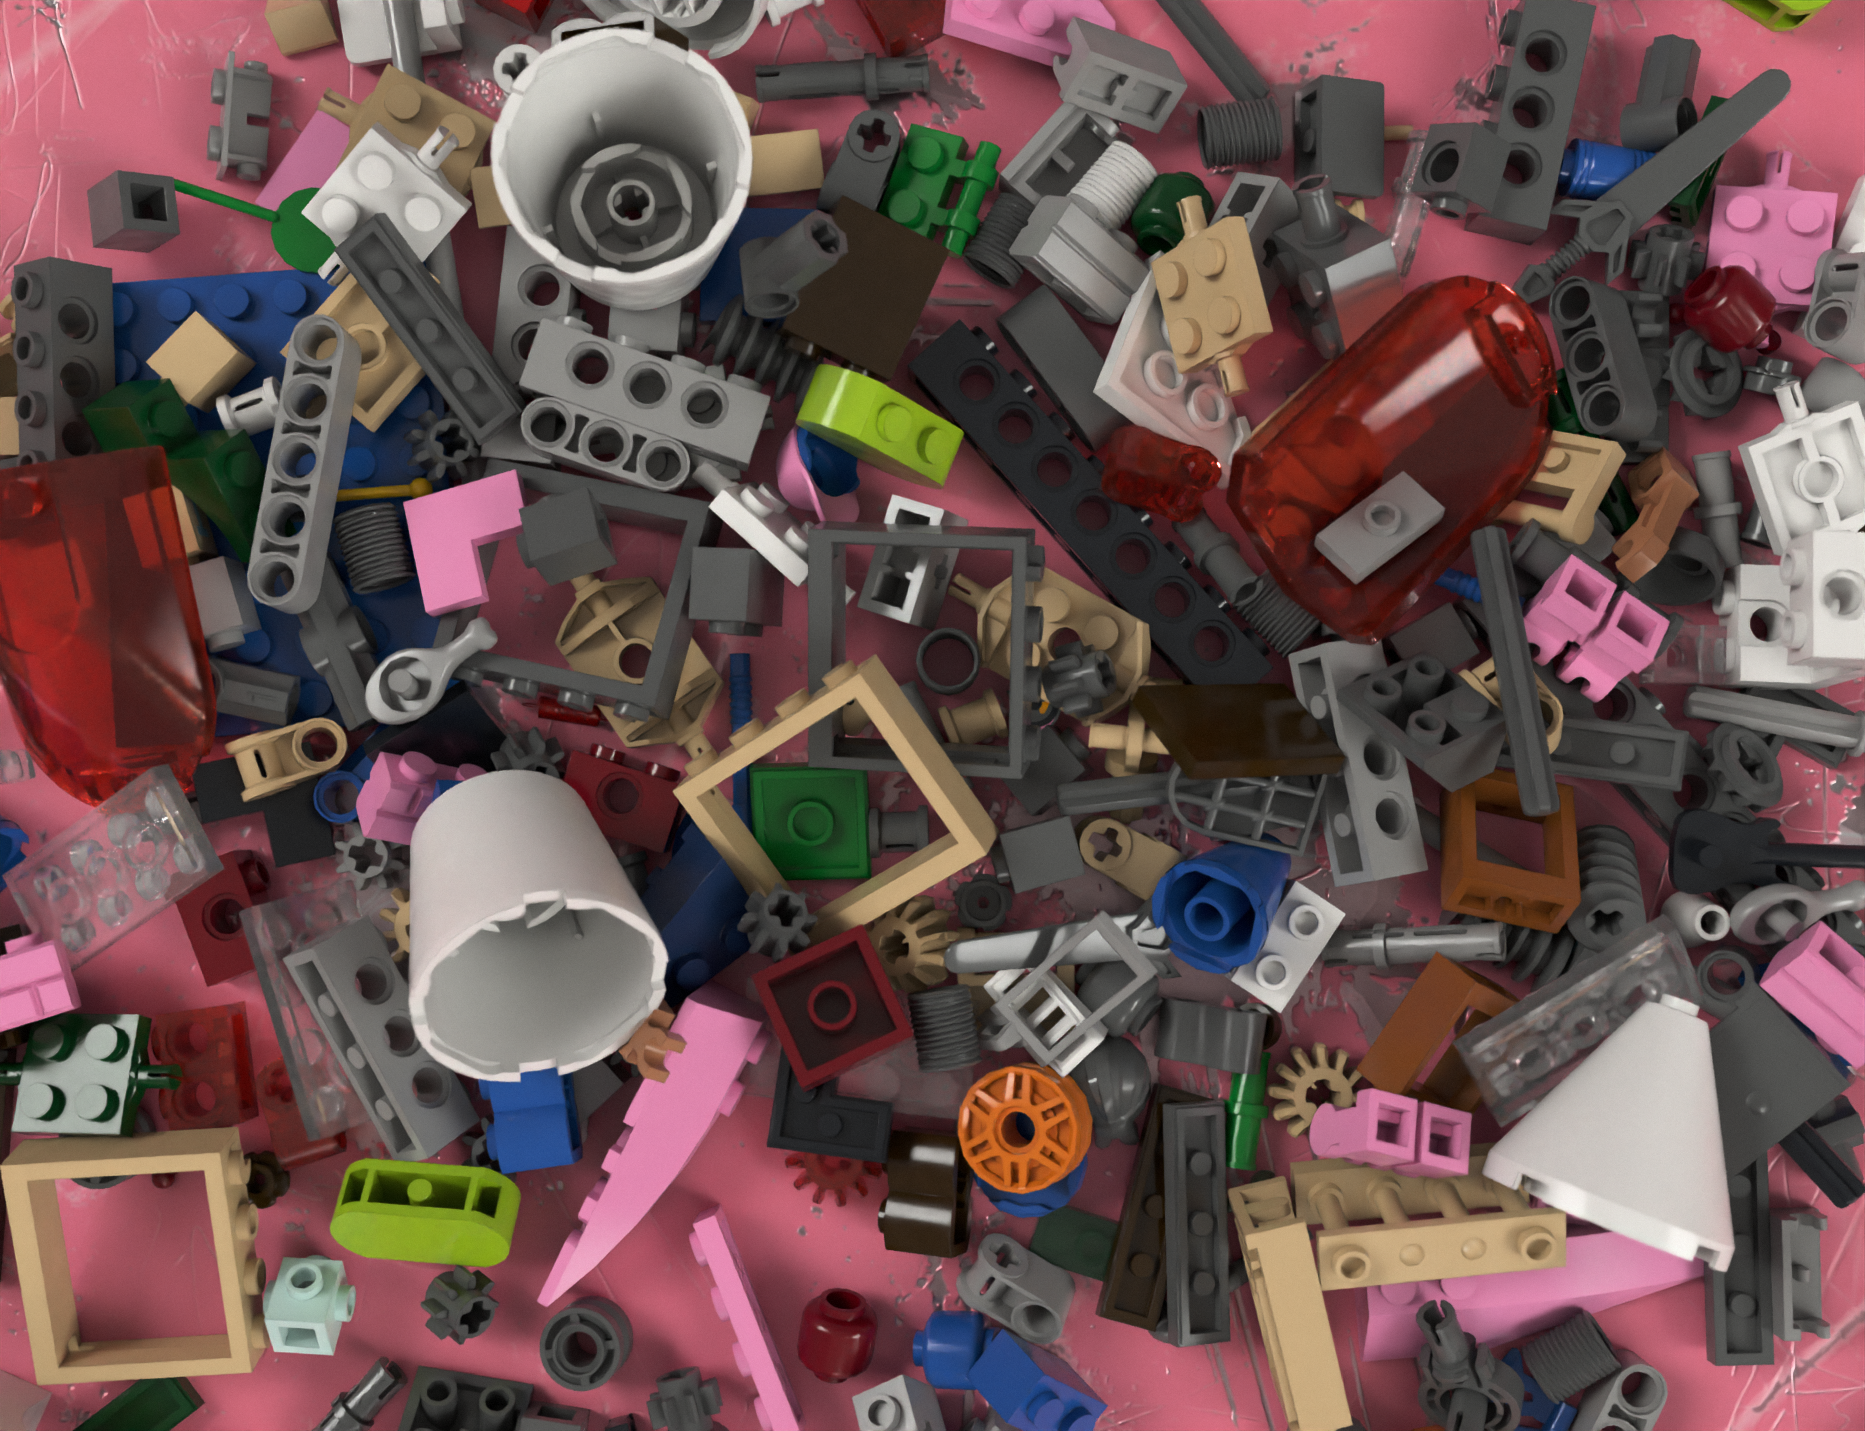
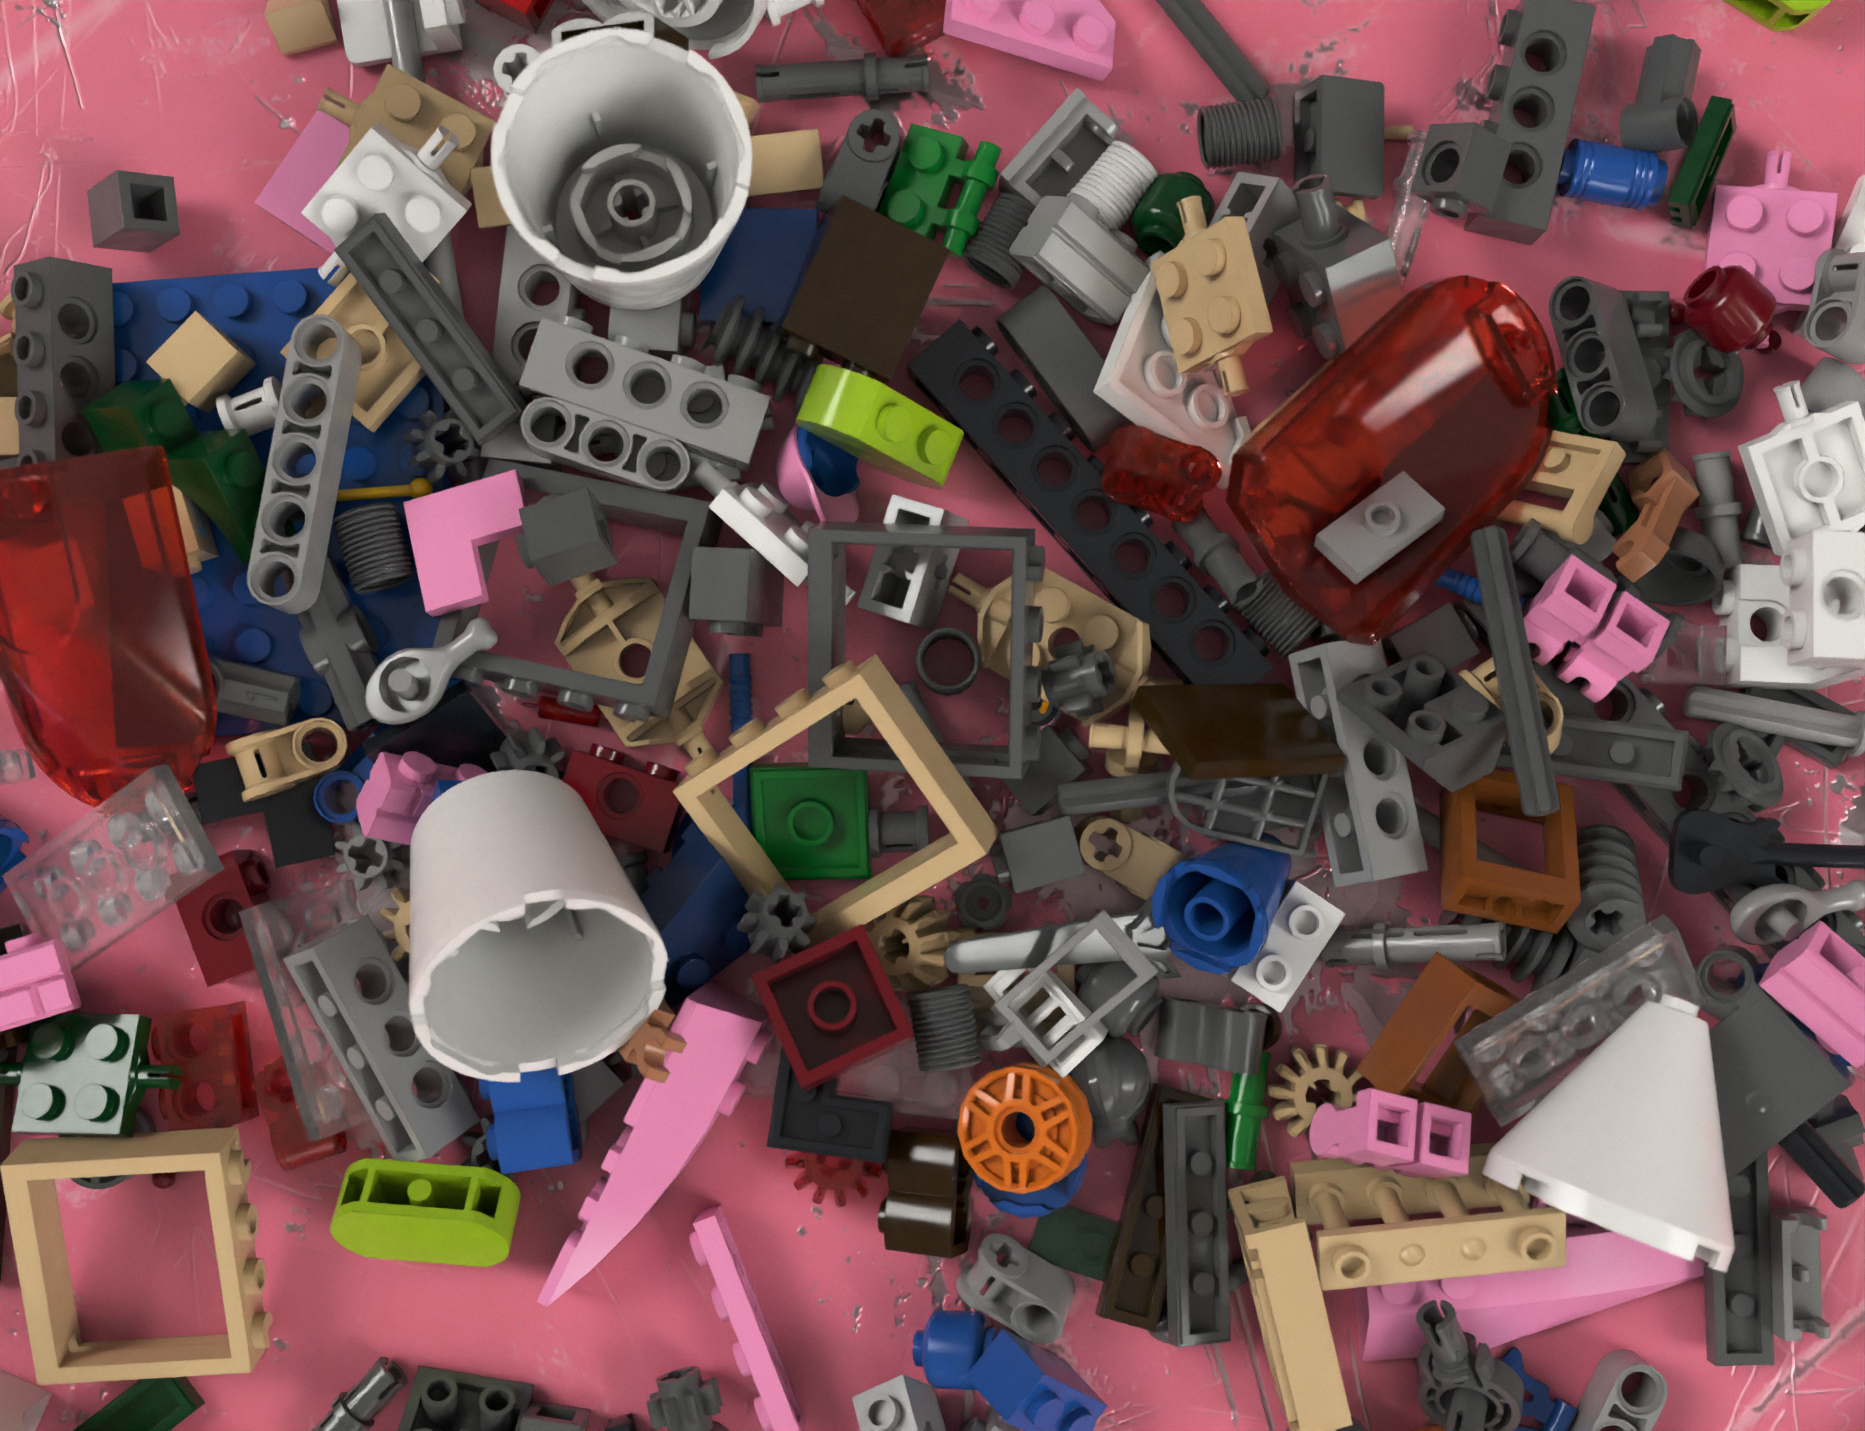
(224, 602): light grey brick -> none
(240, 94): light grey hinge -> none
(276, 1179): dark brown plate -> none
(293, 235): green piece -> none
(308, 1305): light aqua brick -> none
(459, 1304): dark grey gear -> none
(565, 1358): dark grey wheel -> none
(782, 265): dark grey piece -> none
(837, 1335): dark red head -> none
(974, 720): tan bush -> none
(1118, 76): light grey hinge -> none
(1570, 1357): dark grey piece -> none
(1626, 207): dark grey sword -> none
(1665, 259): dark grey gear -> none
(1696, 918): white cone -> none
(1768, 374): dark grey plate -> none

